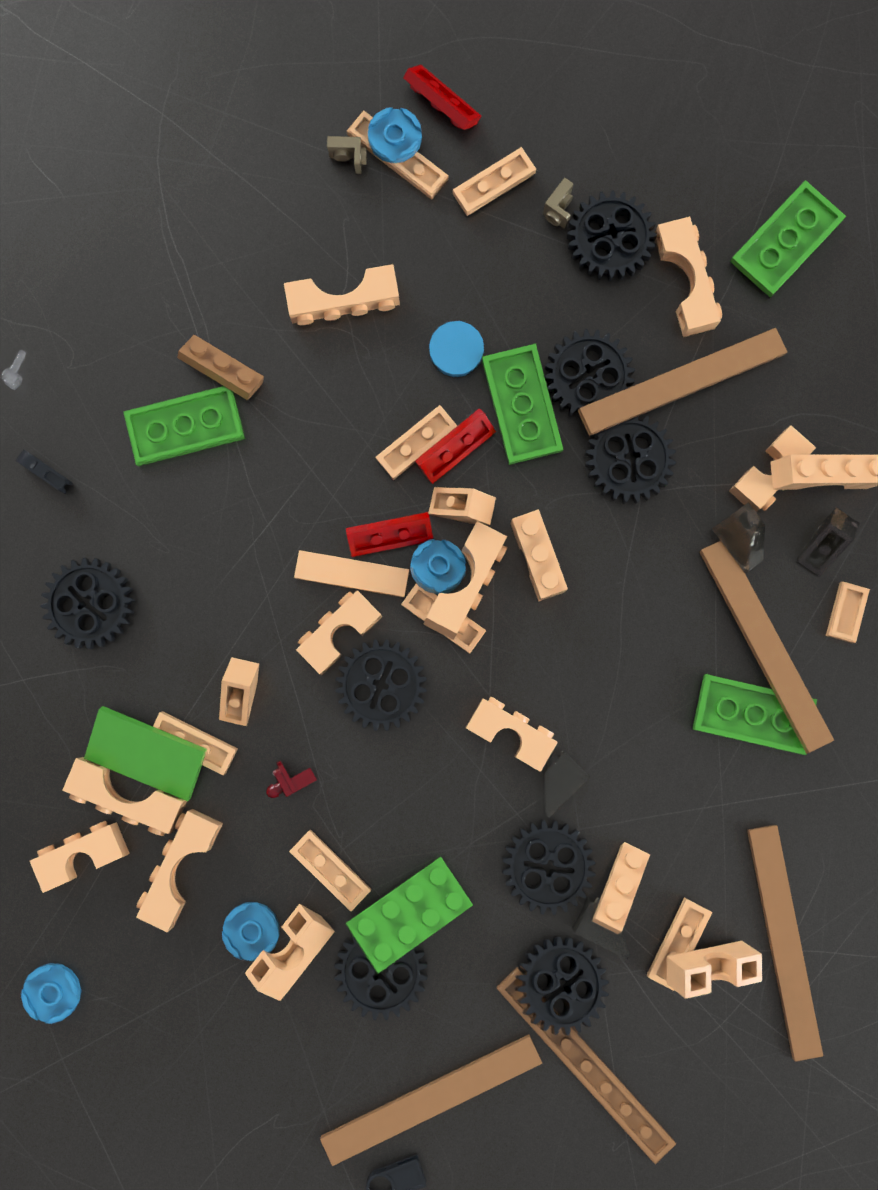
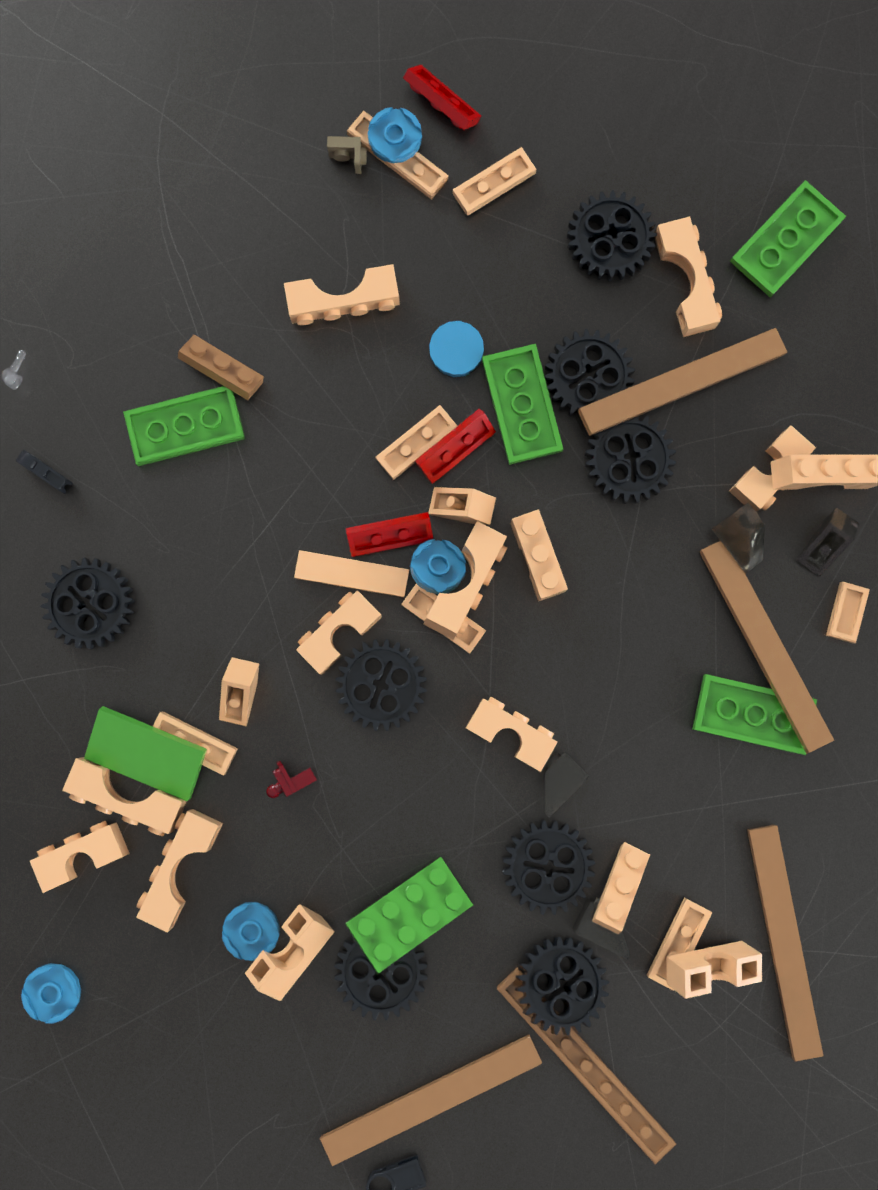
(330, 870): light nougat plate -> none
(557, 203): dark tan bracket -> none

